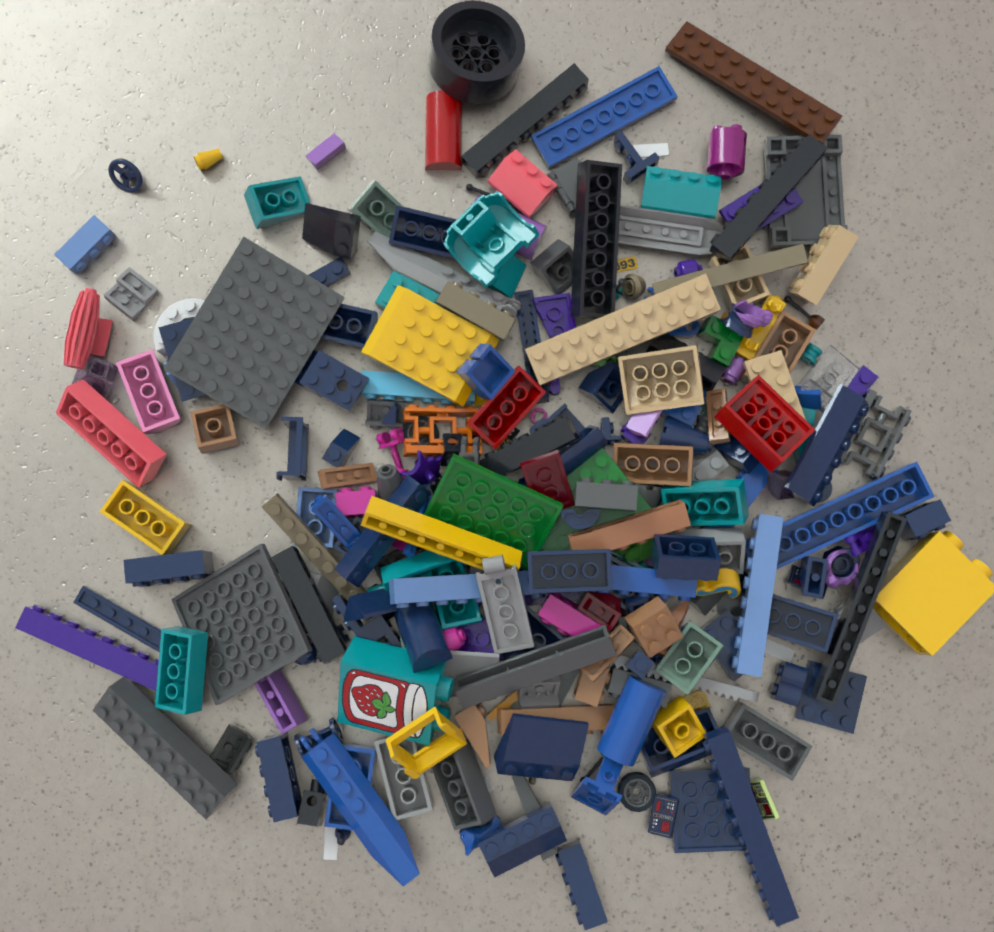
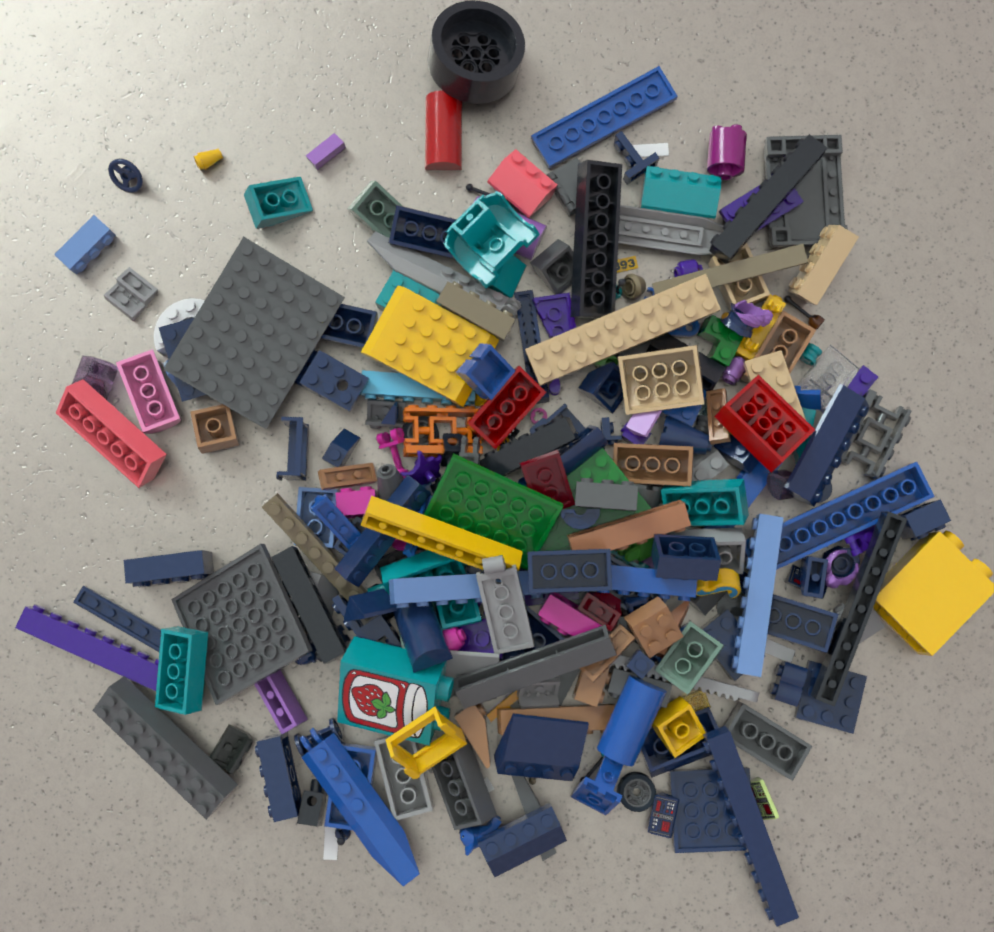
(86, 331): coral plate -> none
(145, 518): yellow brick -> none
(331, 230): black slope -> none
(331, 272): dark blue plate -> none
(525, 121): black brick -> none
(582, 885): dark blue brick -> none
(753, 83): reddish brown plate -> none

